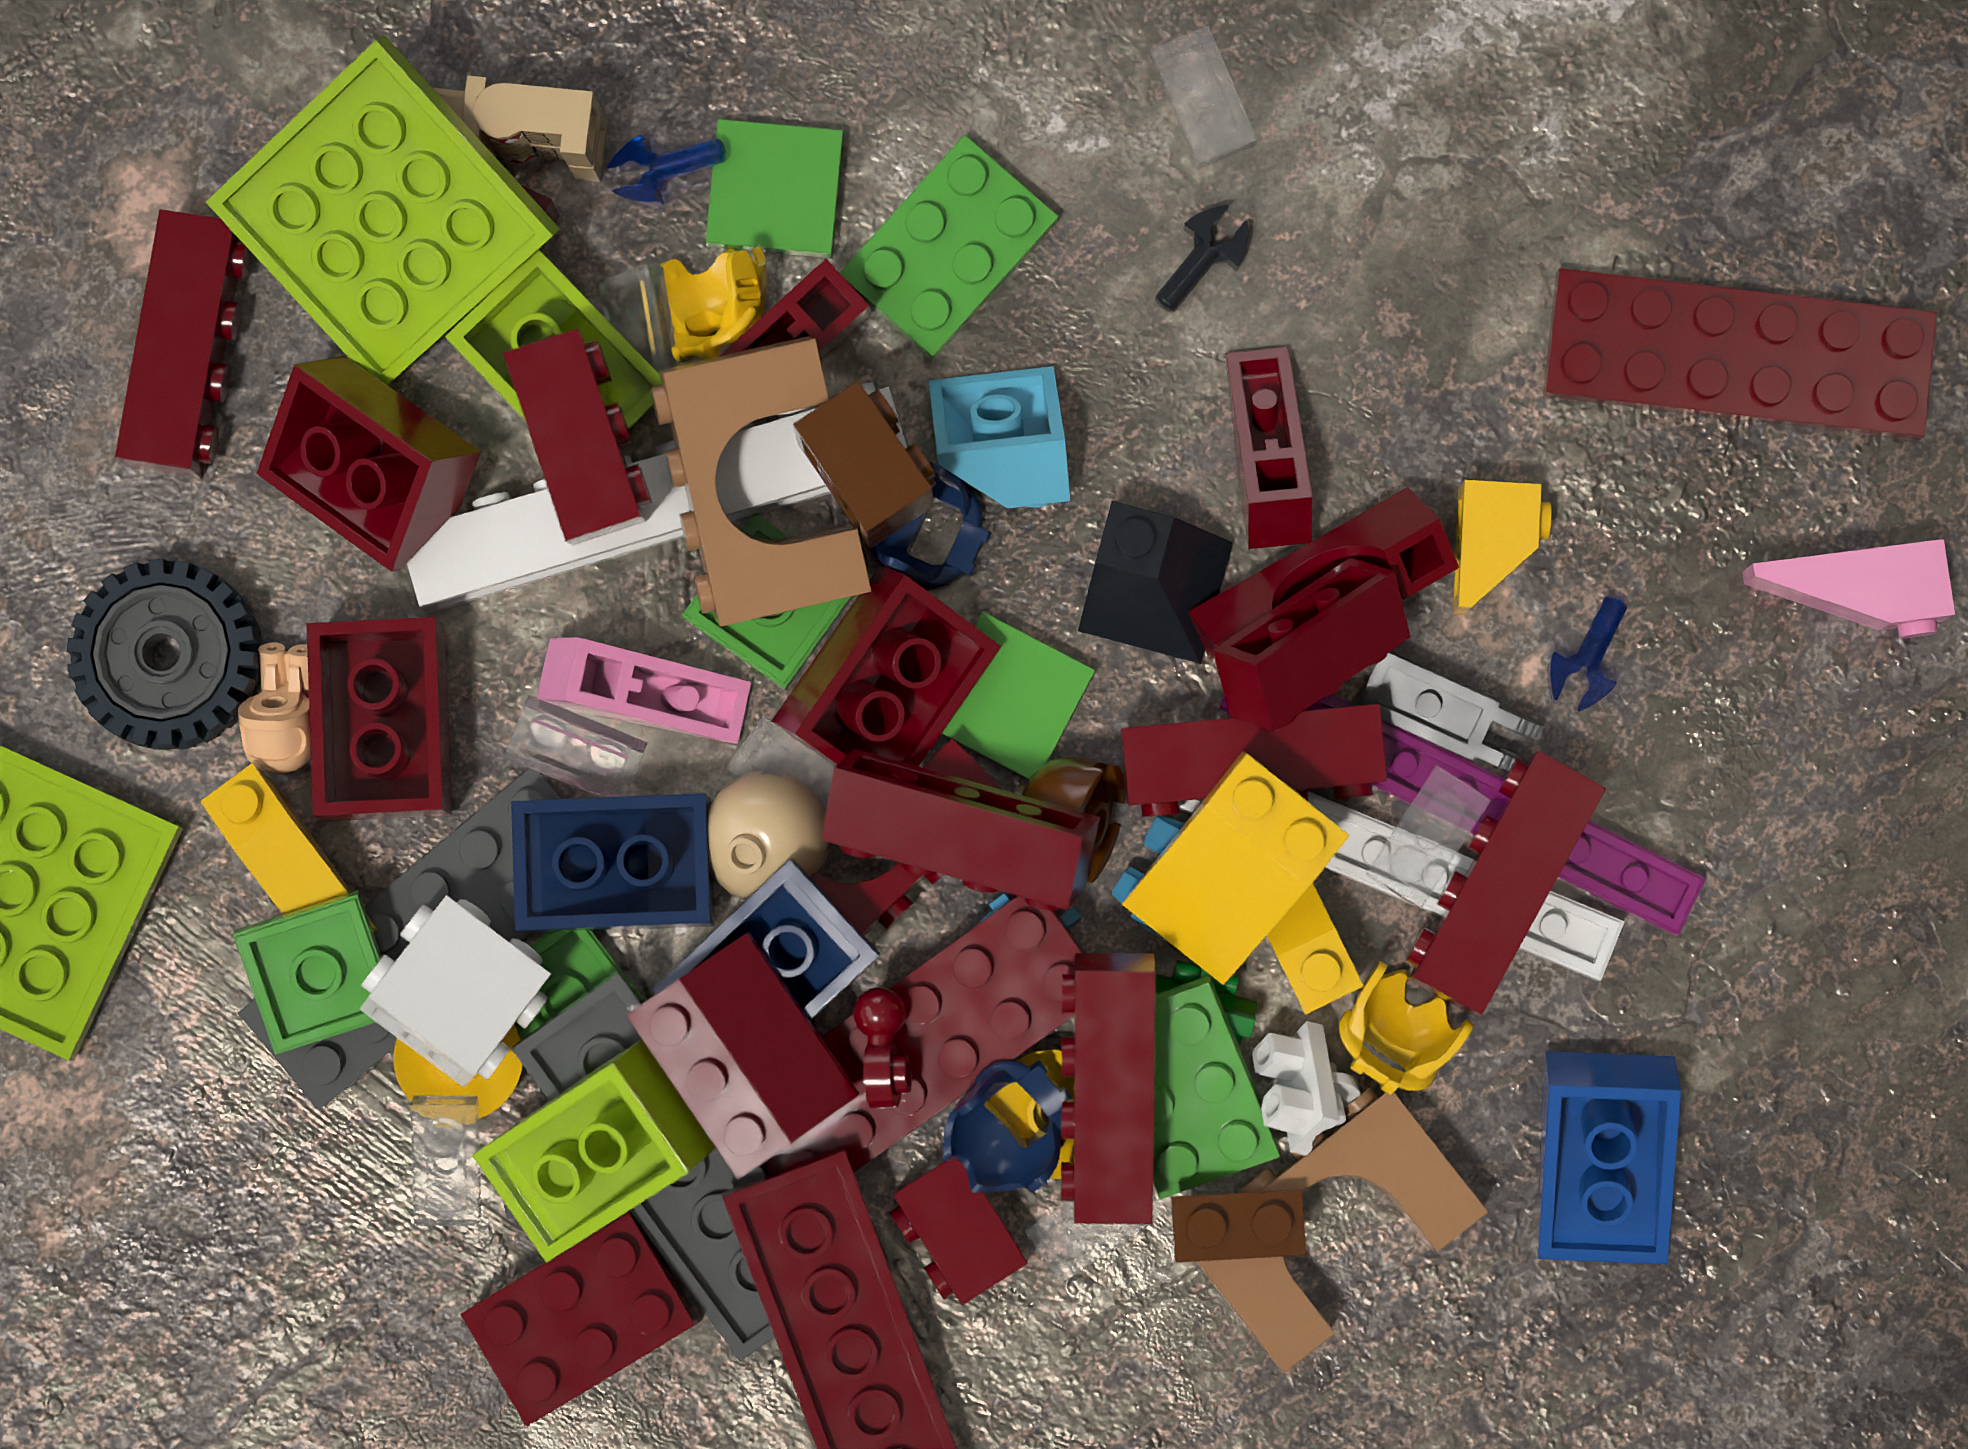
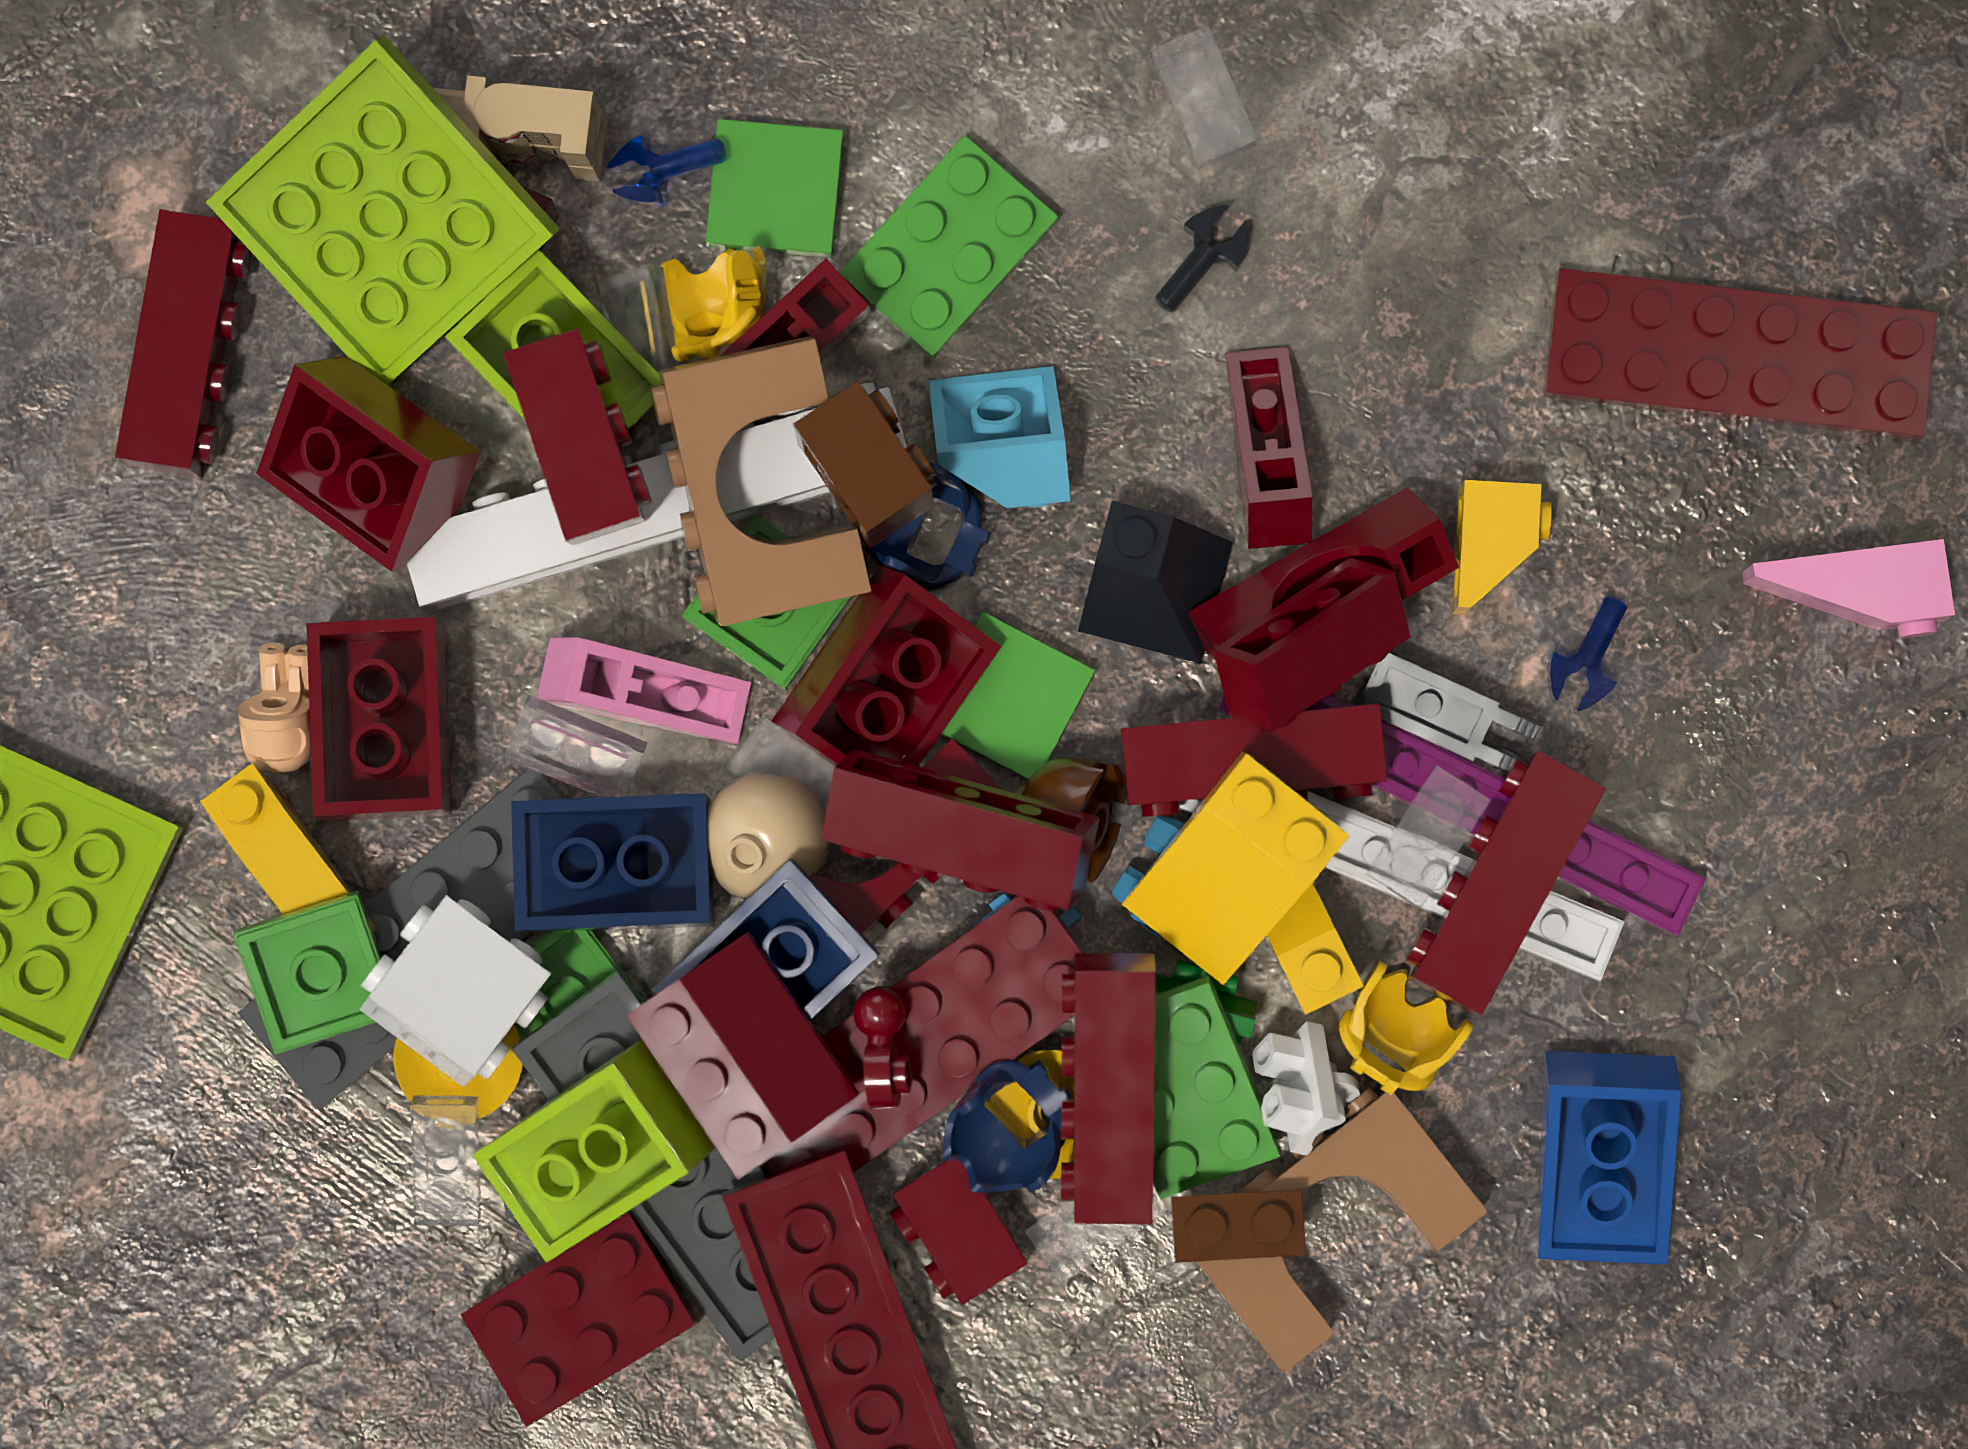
(117, 643): wheel -> none

